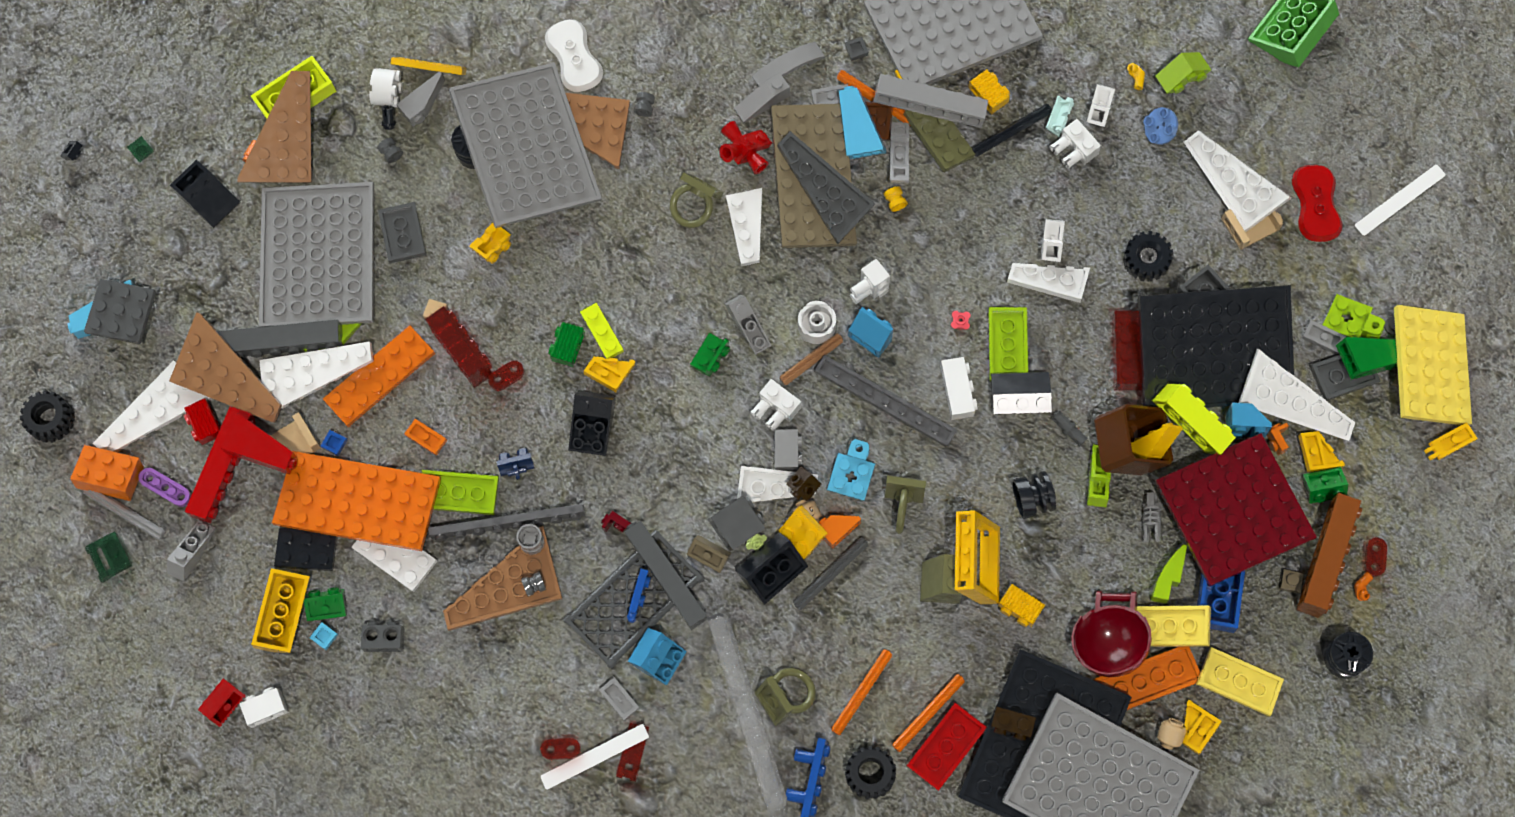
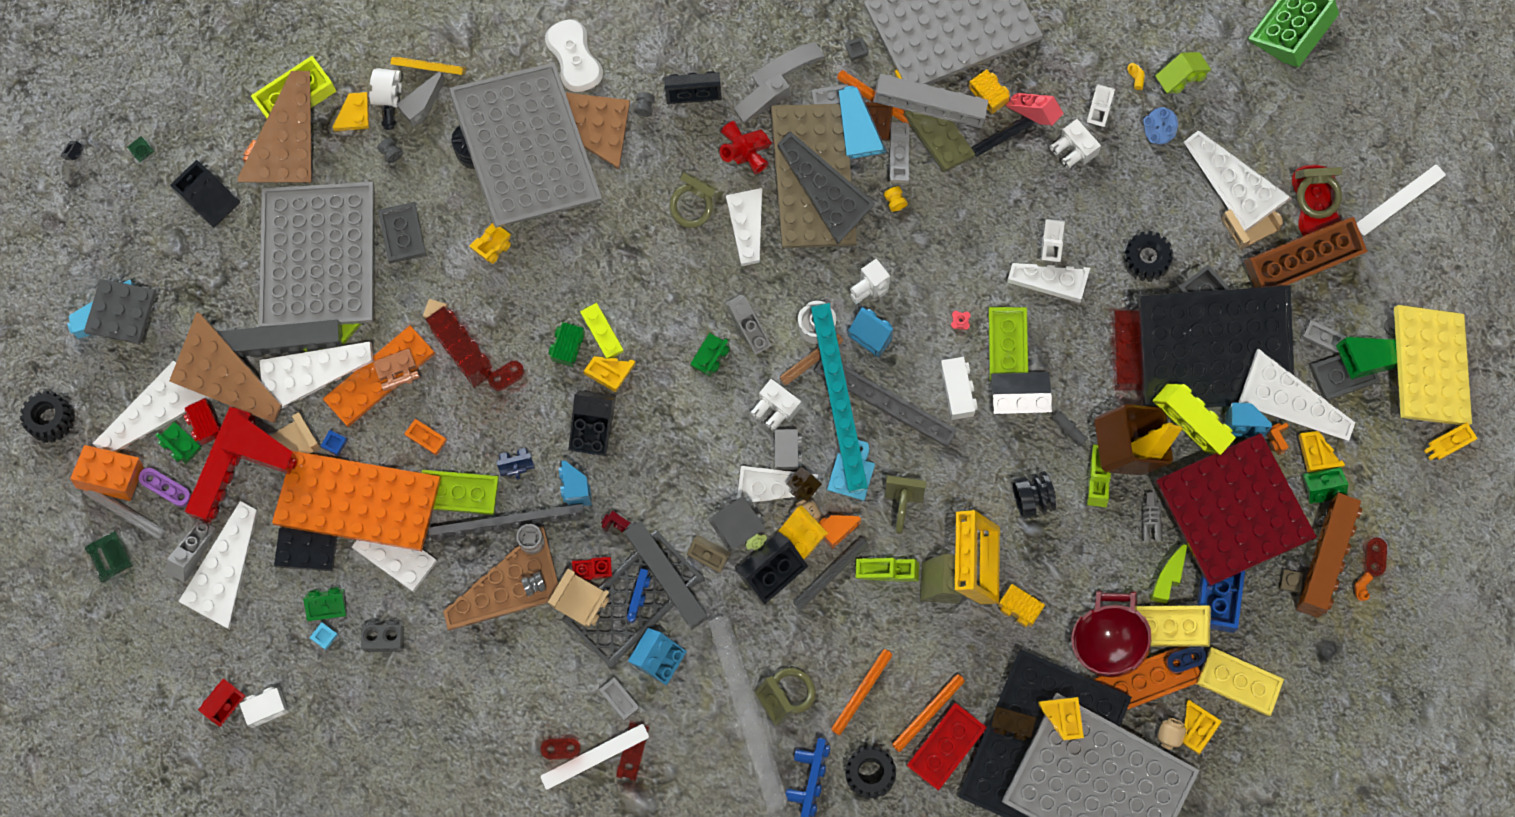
(179, 442): none -> green bracket
(221, 573): none -> white wing
(280, 611): yellow slope -> none
(354, 113): none -> yellow wing
(394, 365): none -> nougat plate
(576, 486): none -> dark azure slope
(578, 599): none -> tan panel
(593, 569): none -> red slope
(693, 87): none -> black slope
(839, 398): none -> teal plate
(888, 569): none -> lime slope
(1038, 108): none -> coral slope
(1059, 115): light aqua hinge -> none
(1064, 717): none -> yellow wing
(1185, 659): none -> dark blue plate
(1307, 254): none -> dark orange brick
(1319, 176): none -> olive tile
(1338, 658): black wheel -> none
(1363, 322): lime plate -> none

